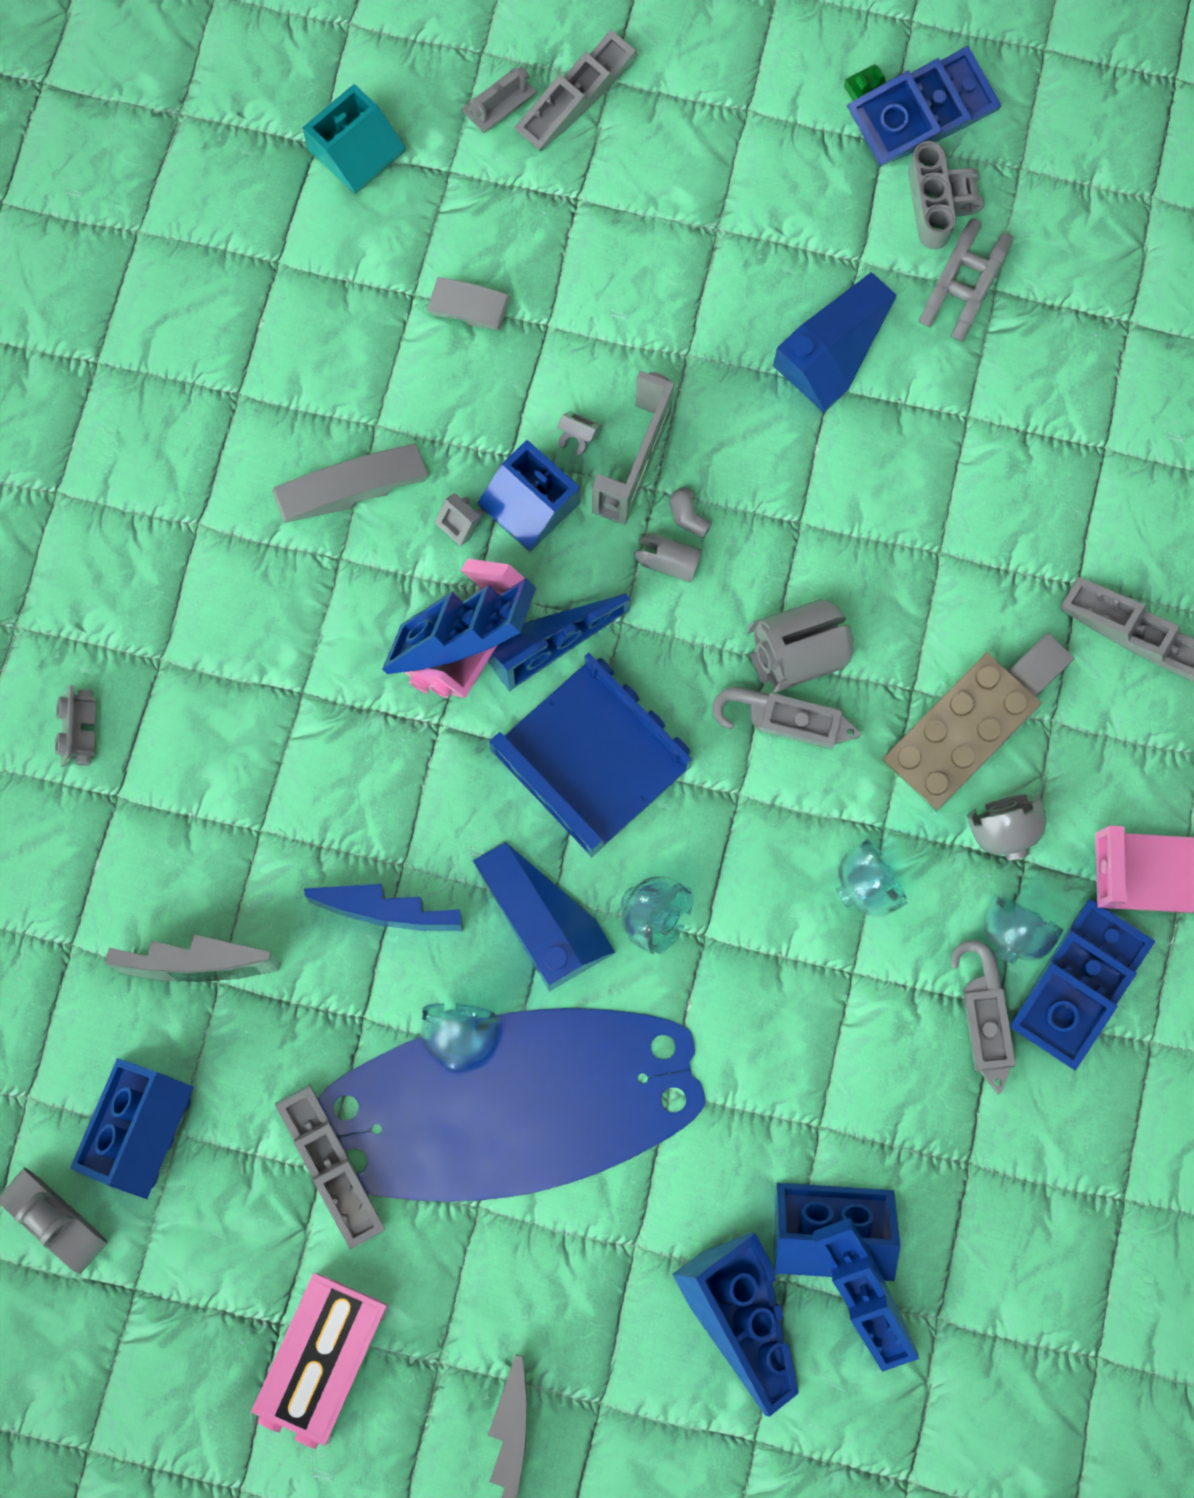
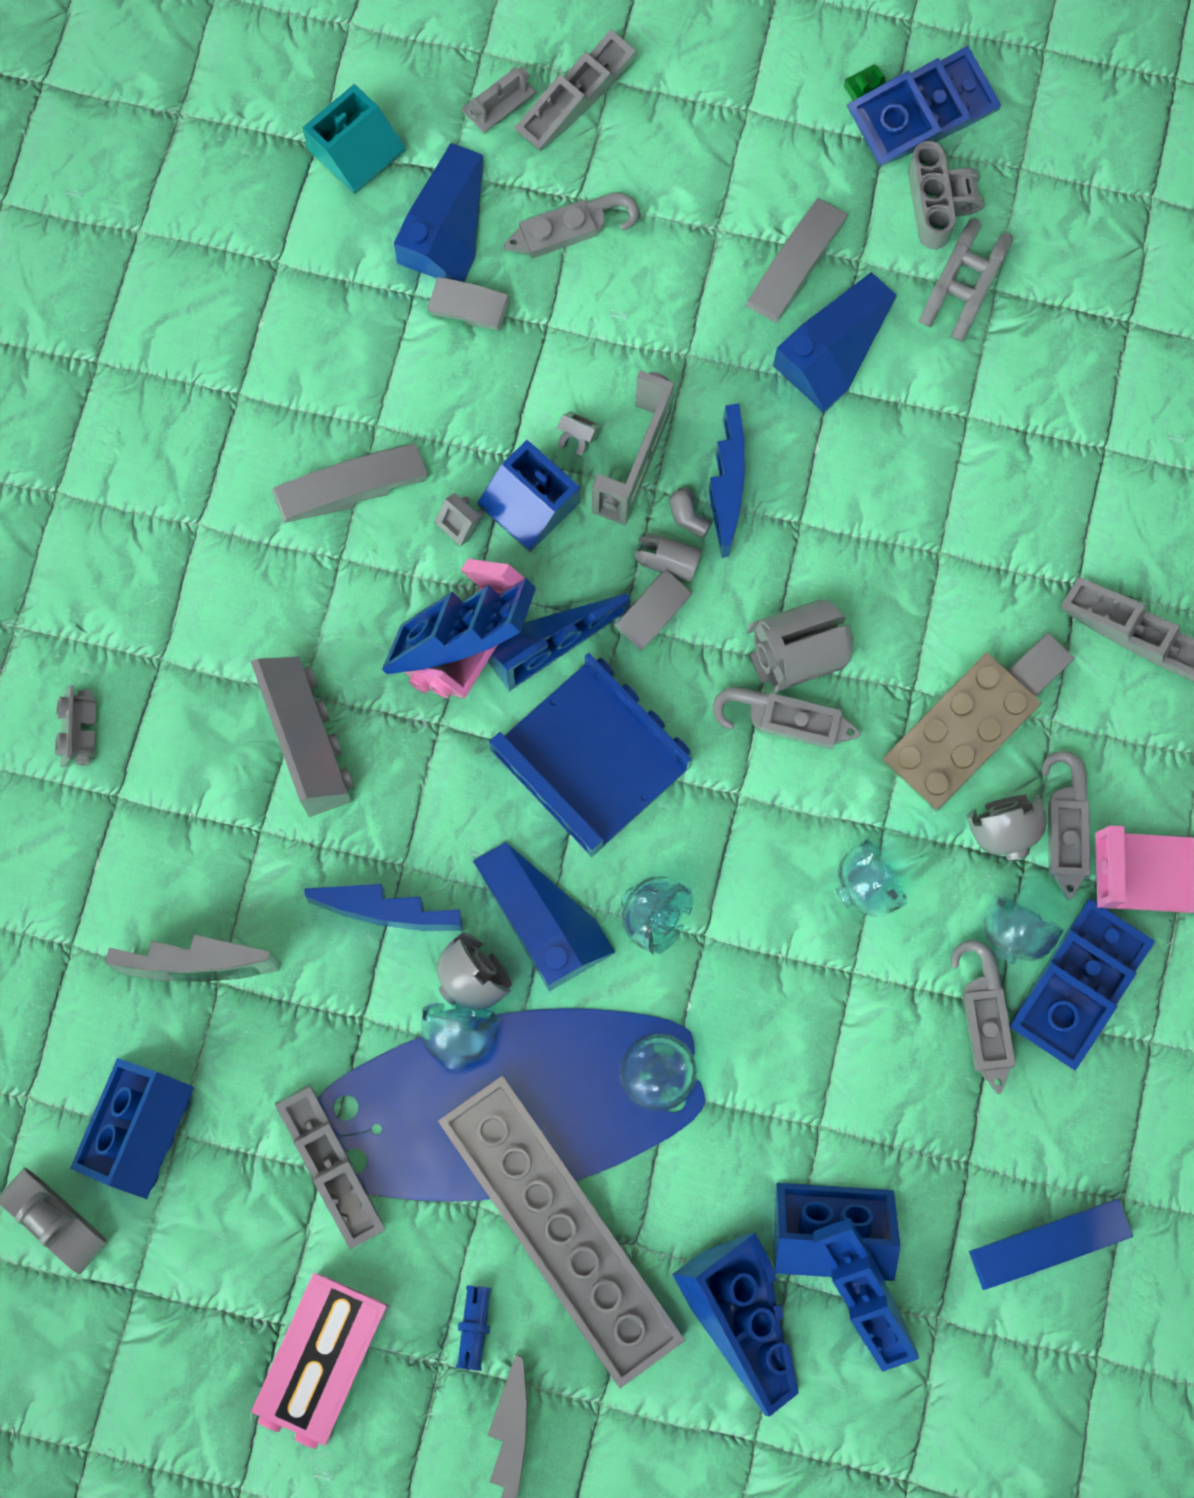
(302, 733): none -> light grey slope
(443, 220): none -> blue wedge
(470, 975): none -> light grey cylinder
(473, 1328): none -> blue pin
(561, 1232): none -> light grey plate
(568, 225): none -> light grey plate
(653, 609): none -> light grey slope
(658, 1072): none -> clear light blue cylinder
(727, 488): none -> blue slope
(796, 260): none -> light grey slope
(1050, 1244): none -> blue slope
(1068, 826): none -> light grey plate

